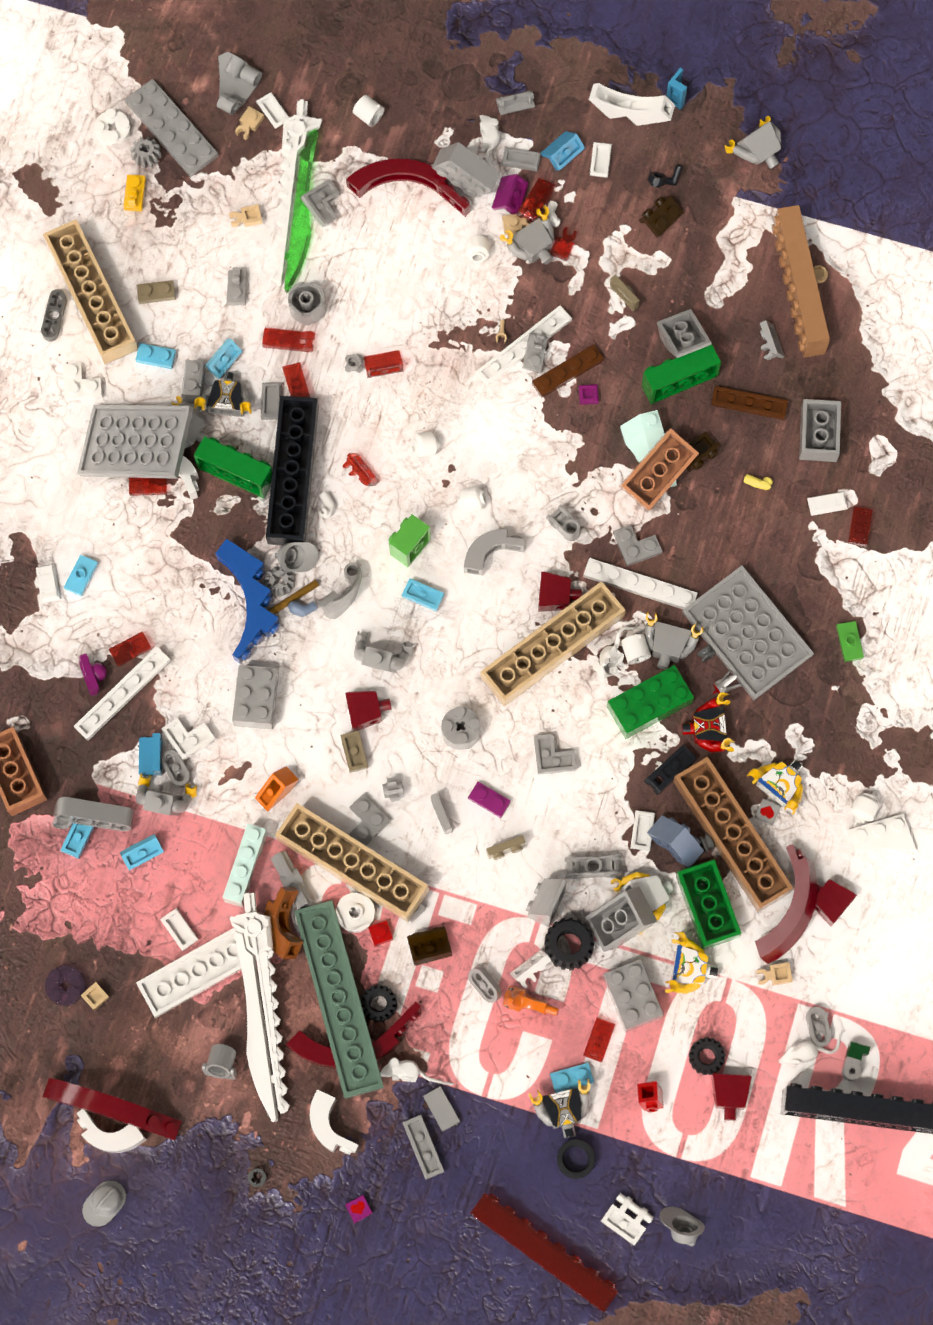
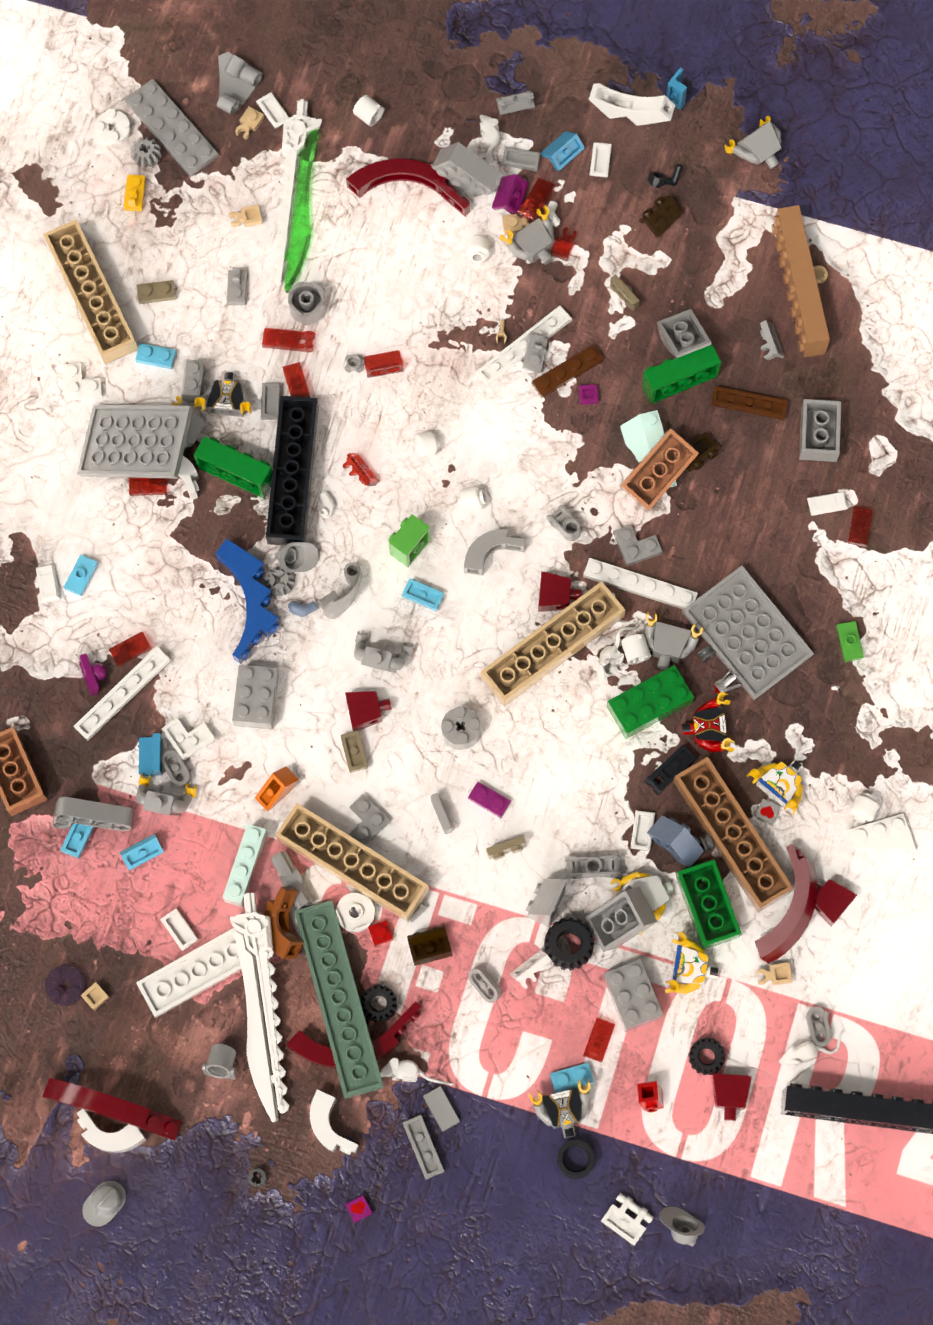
(56, 323): dark grey beam -> none
(223, 358): medium azure plate -> none
(295, 596): pearl gold bar -> none
(317, 202): light grey plate -> none
(393, 789): light grey gear -> none
(518, 999): orange animal -> none
(543, 1252): clear red brick -> none
(550, 761): light grey plate -> none
(764, 484): light yellow arm -> none
(851, 1067): leg -> none

